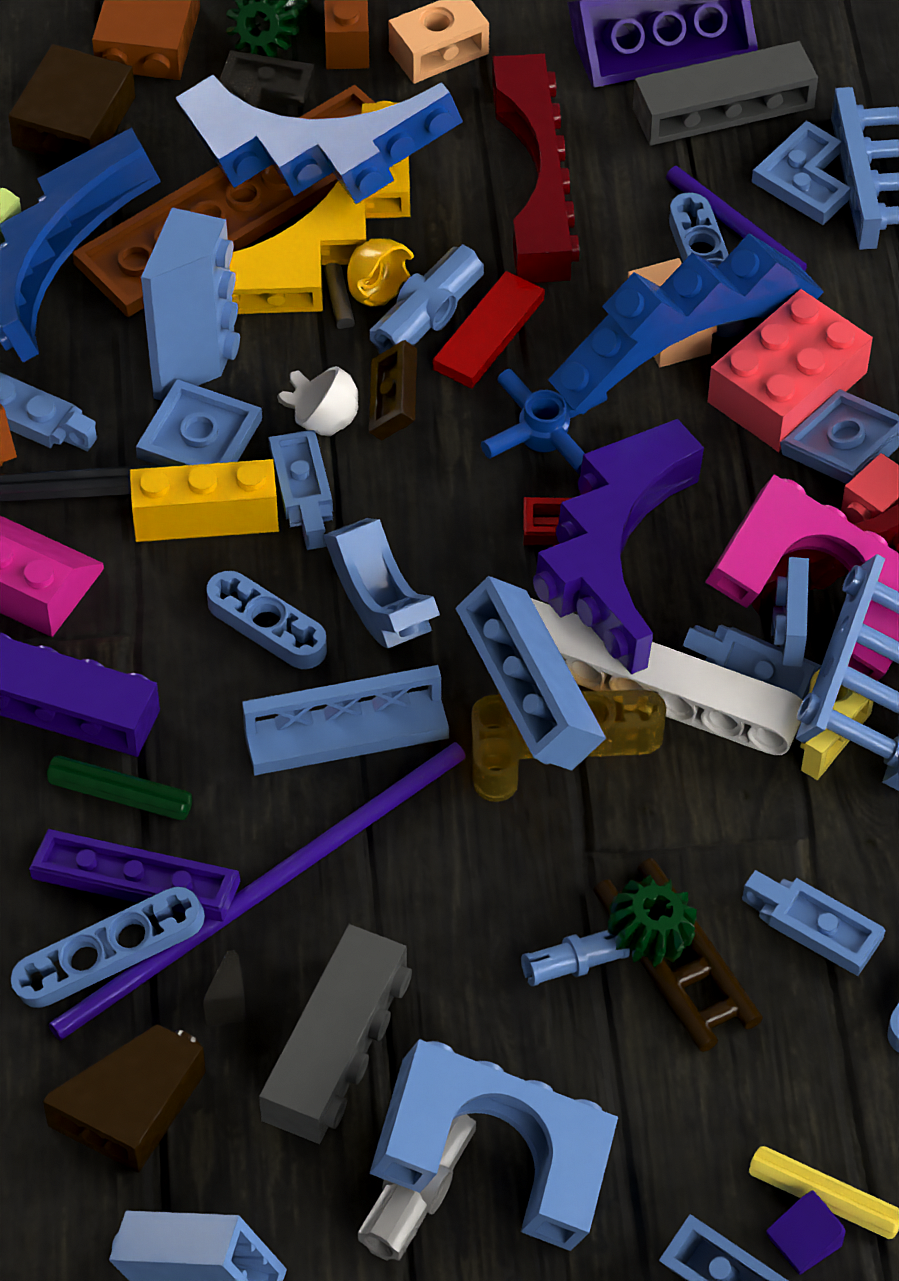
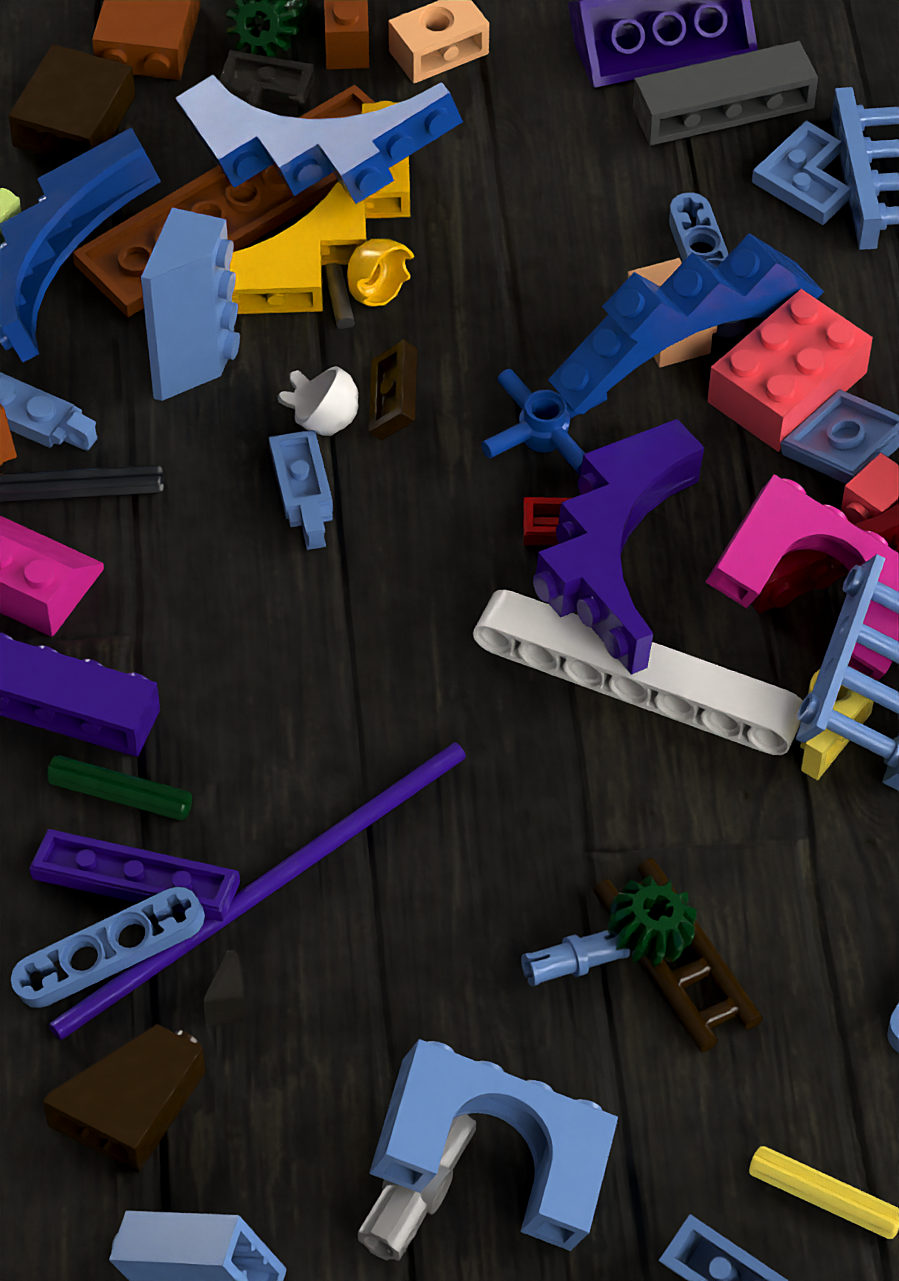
(198, 428): medium blue plate -> none
(204, 500): yellow brick -> none
(274, 638): medium blue beam -> none
(334, 1034): dark grey brick -> none
(345, 725): medium blue fence -> none
(376, 585): medium blue arch -> none
(428, 299): medium blue piece -> none
(488, 329): red tile -> none
(530, 674): medium blue brick -> none
(541, 230): dark red arch -> none
(629, 719): clear yellow beam -> none
(725, 212): dark purple bar -> none
(751, 657): medium blue hinge -> none
(790, 620): medium blue plate -> none
(807, 1233): dark purple slope -> none
(815, 920): medium blue hinge -> none

